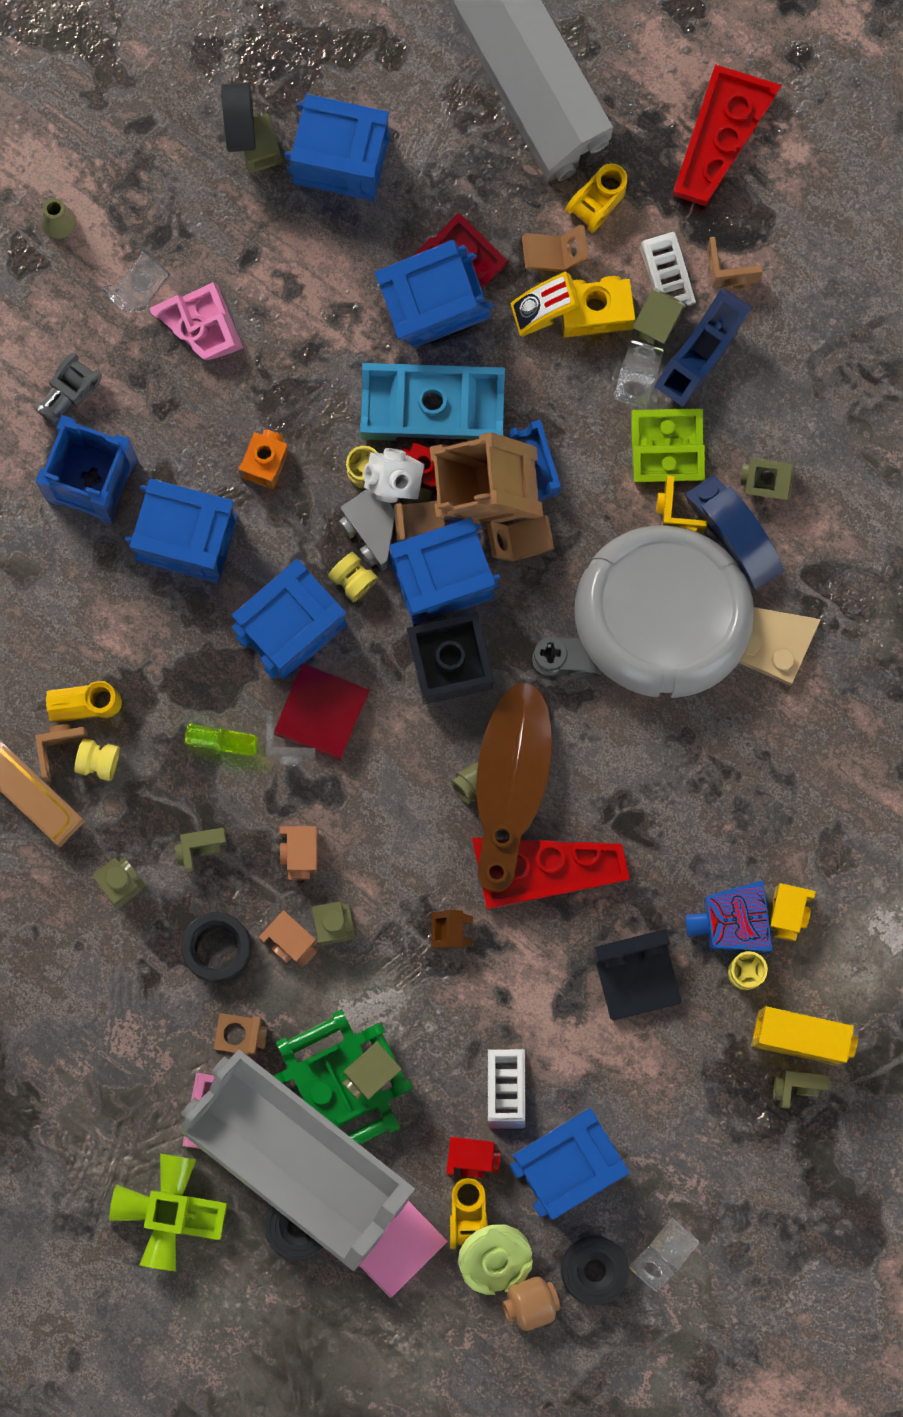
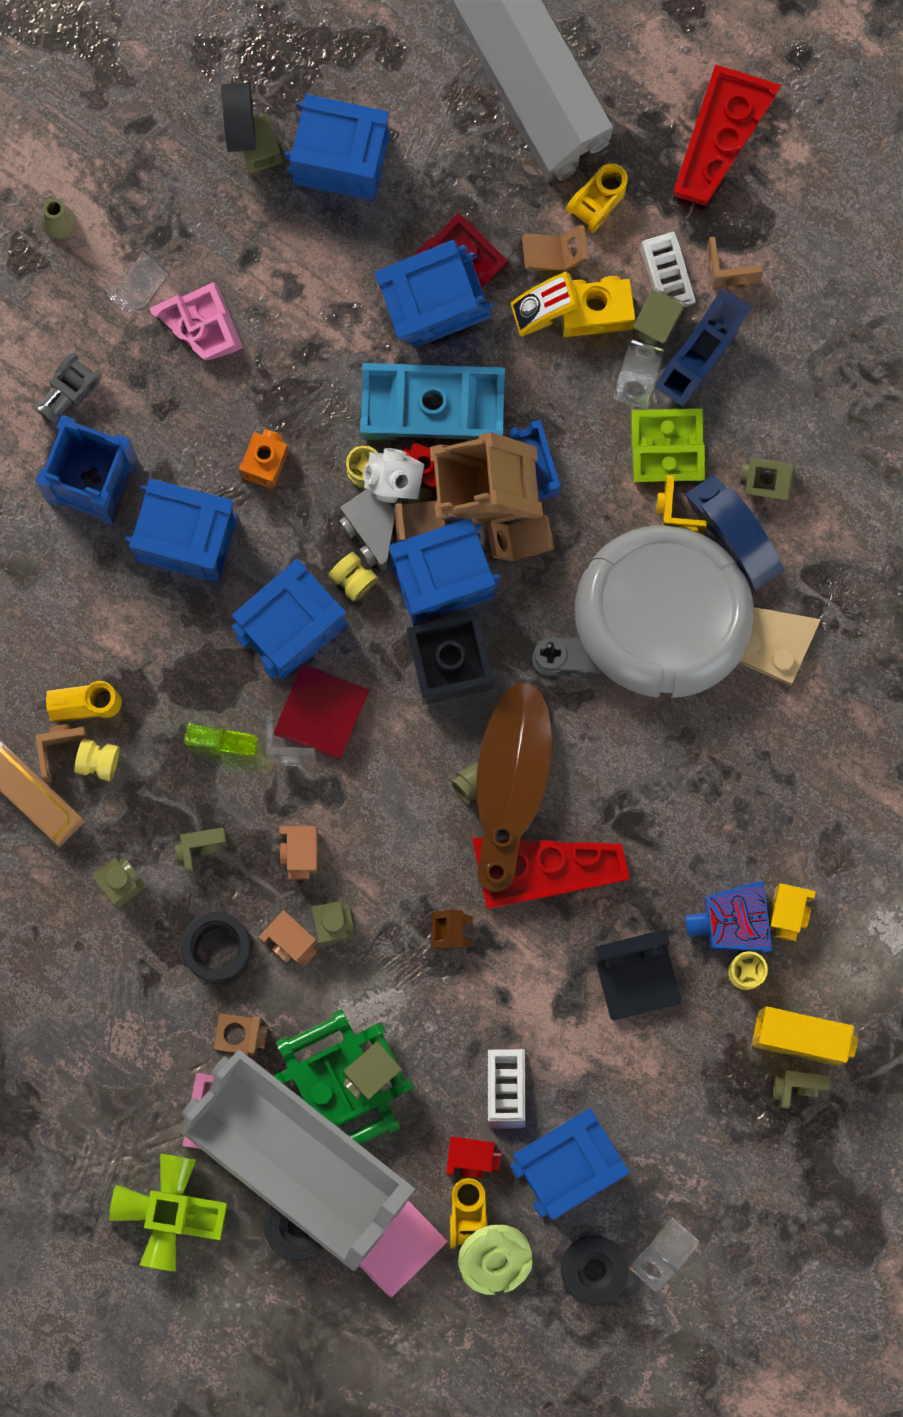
(531, 1303): medium nougat head -> none

